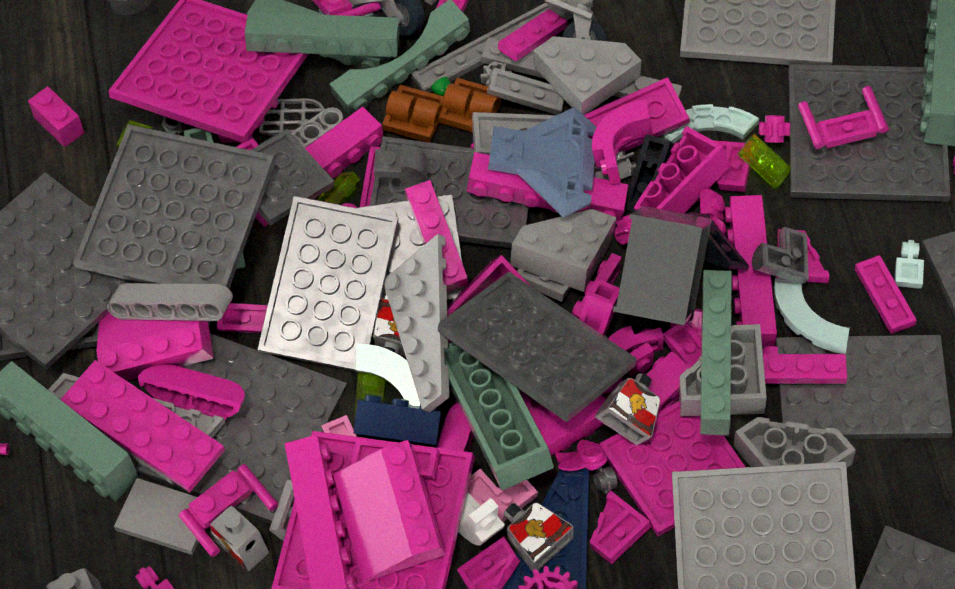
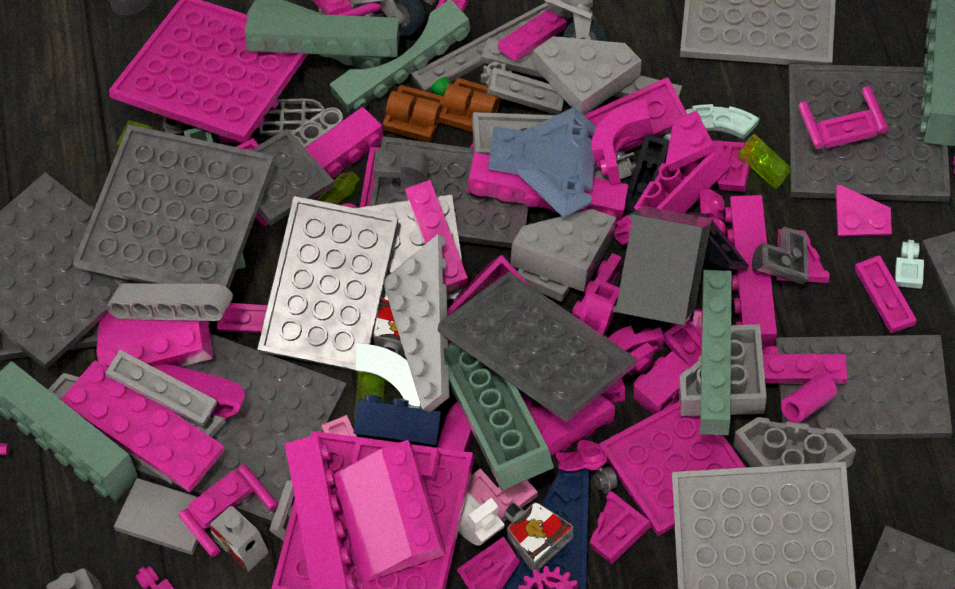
(56, 116): dark pink brick -> none
(161, 388): none -> light grey plate
(631, 409): torso -> none
(688, 141): none -> dark pink wing
(774, 128): dark pink gear -> none
(804, 321): light aqua tile -> none
(808, 398): none -> dark pink brick
(860, 215): none -> dark pink wing

